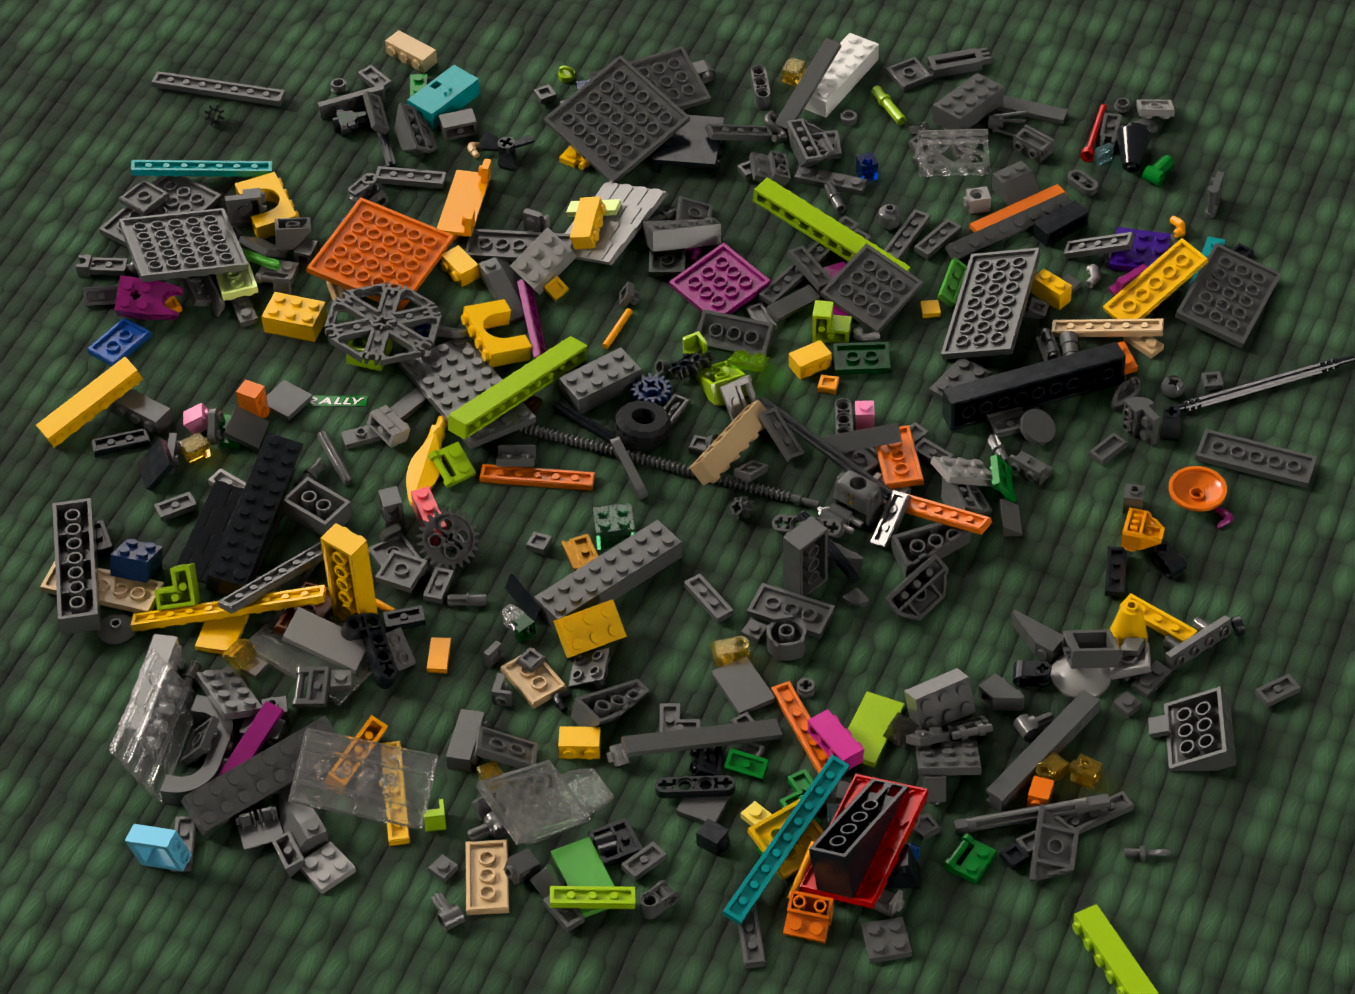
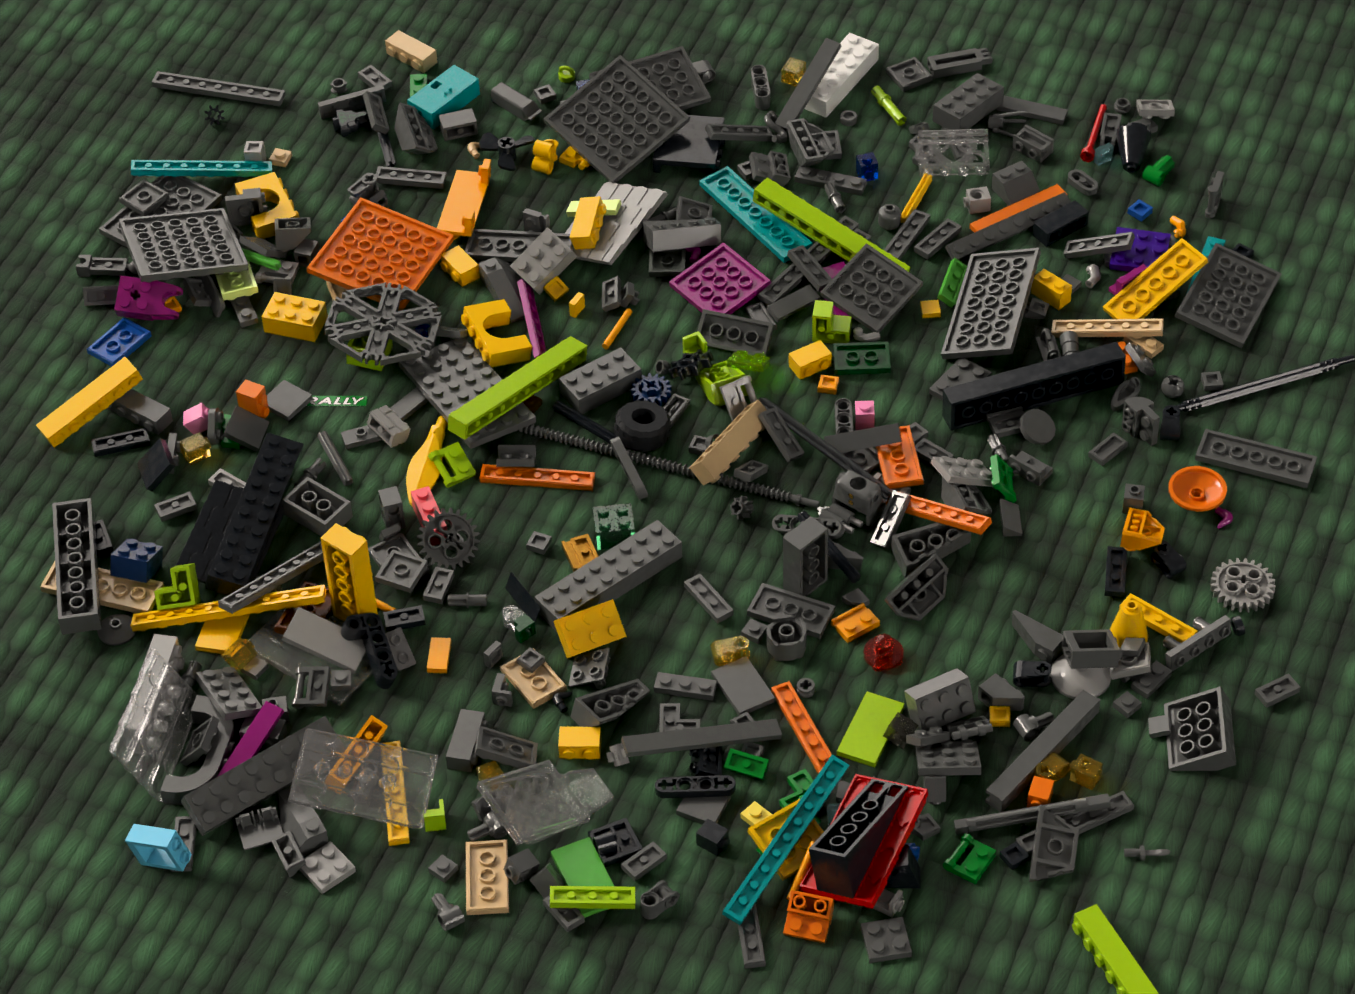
(255, 151): none -> light grey panel
(280, 157): none -> tan plate
(514, 102): none -> dark grey piece
(544, 155): none -> yellow piece
(577, 304): none -> yellow tile
(611, 294): none -> dark grey plate
(685, 686): none -> dark grey plate
(737, 199): none -> teal plate
(835, 739): dark pink brick -> none
(855, 622): none -> light orange plate
(883, 652): none -> clear red plate
(916, 196): none -> yellow axle
(999, 716): none -> yellow tile
(1140, 210): none -> blue plate
(1143, 363): none -> dark grey plate
(1242, 585): none -> light grey gear

